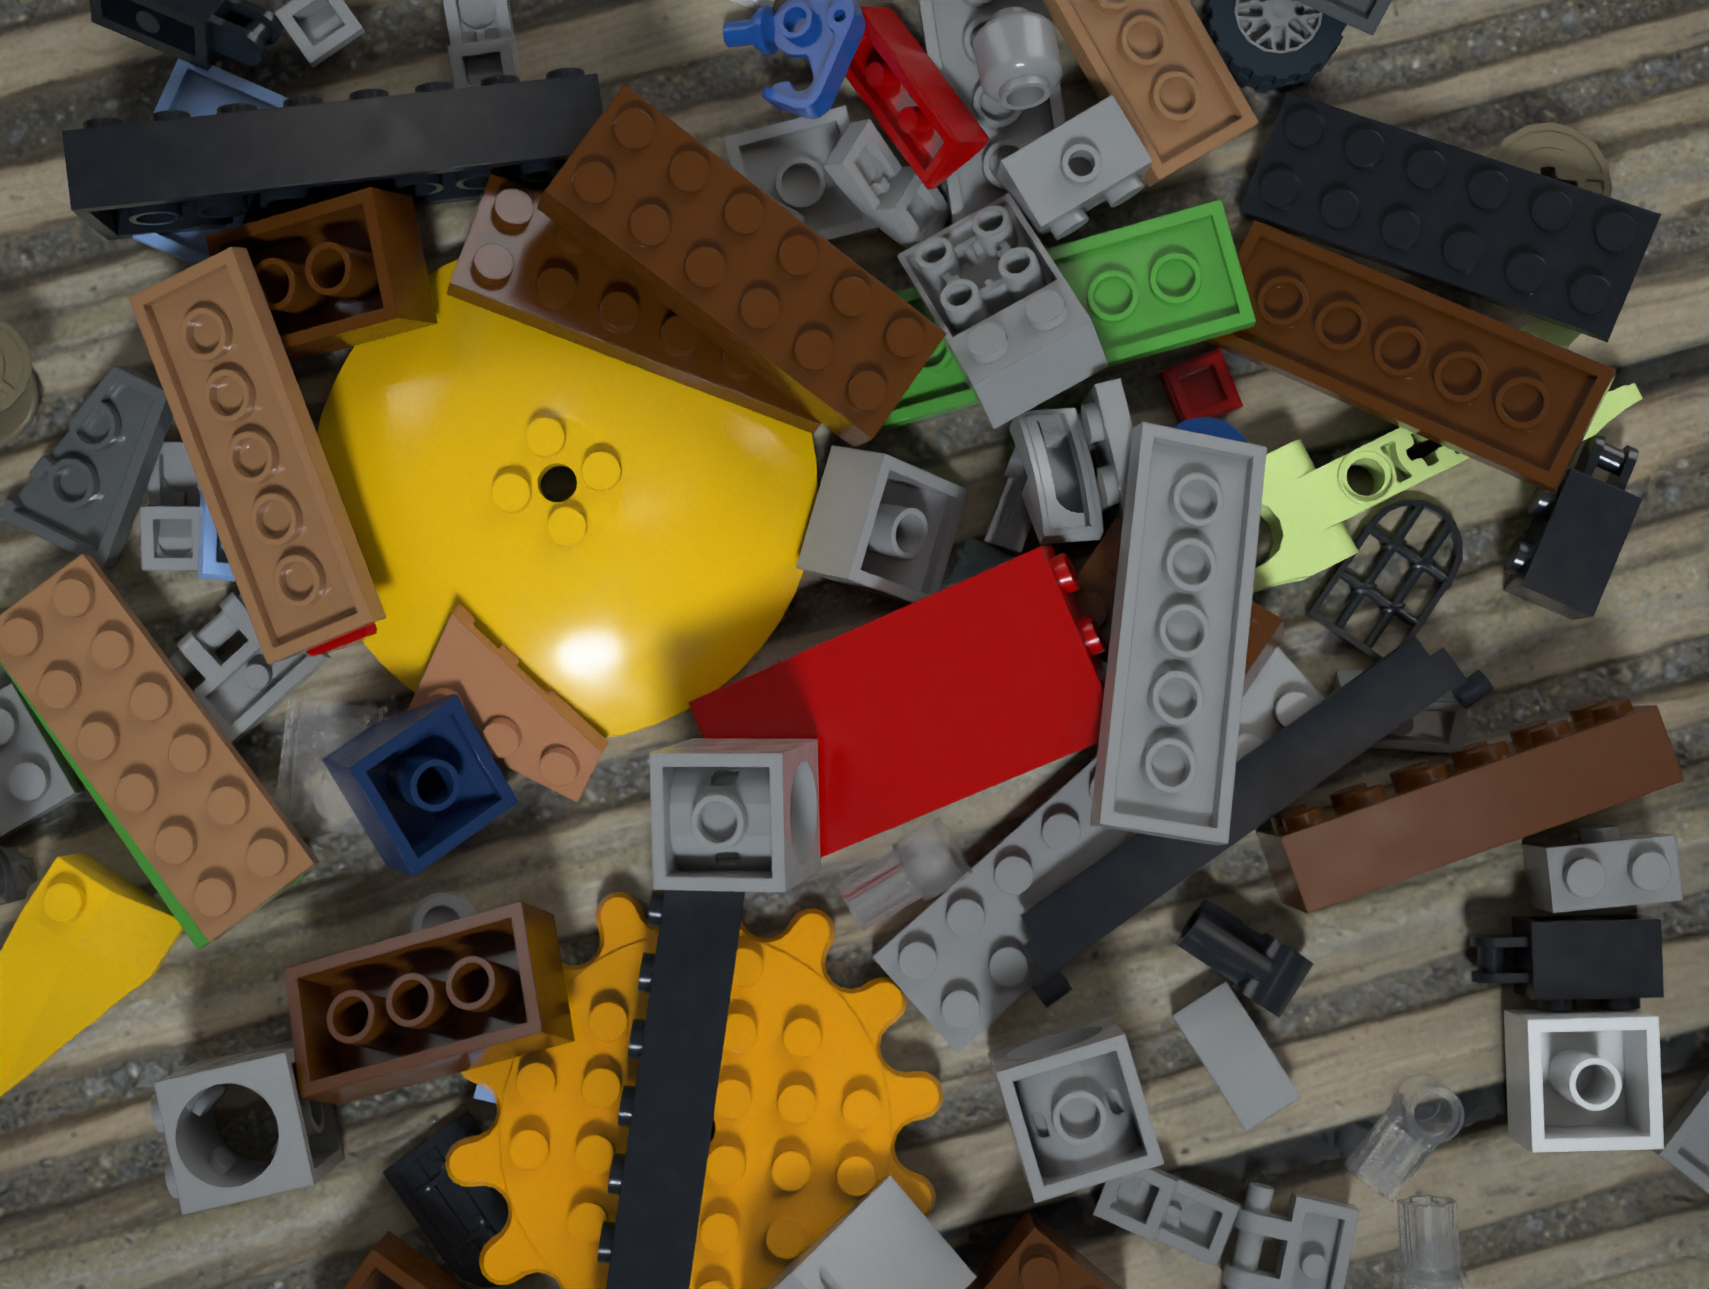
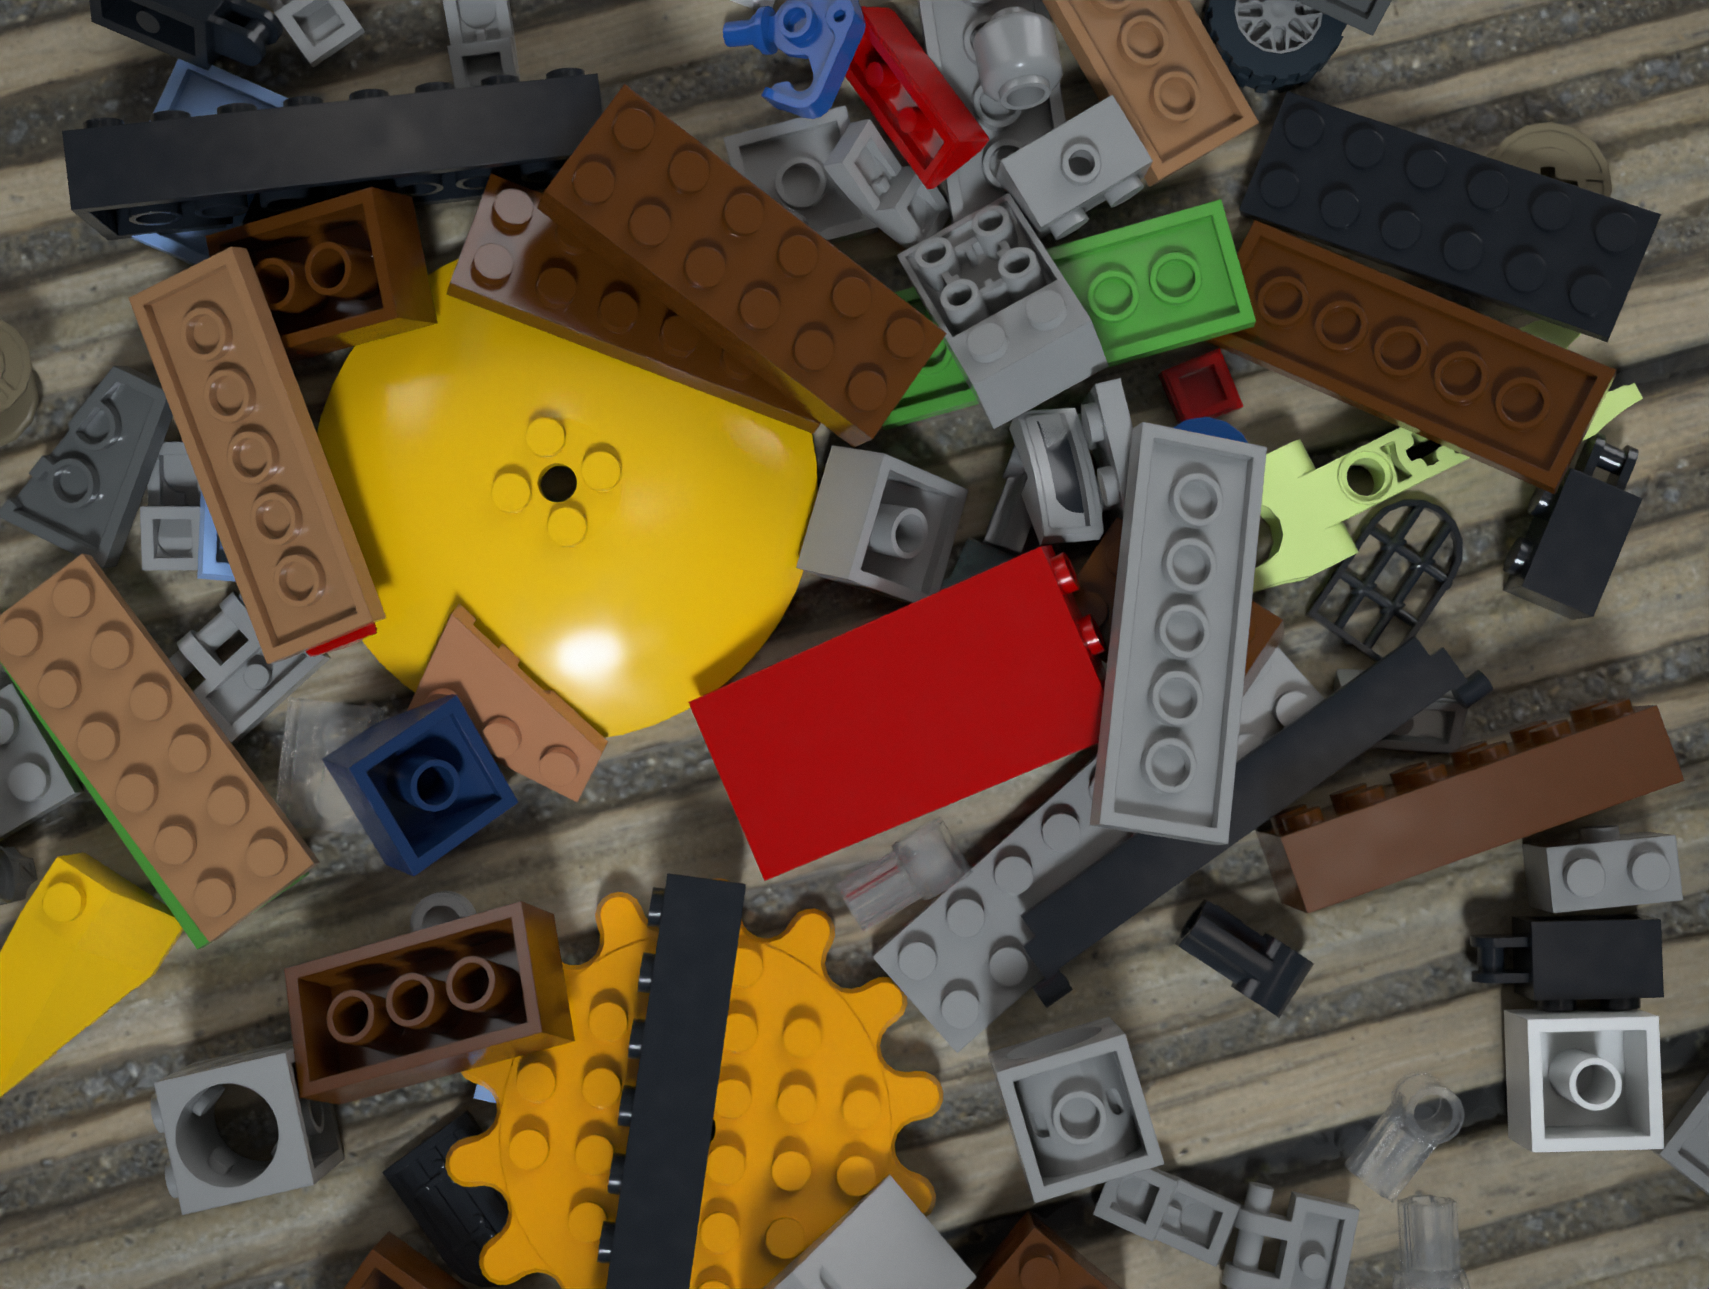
(735, 814): light grey brick -> none
(1236, 1057): light grey slope -> none

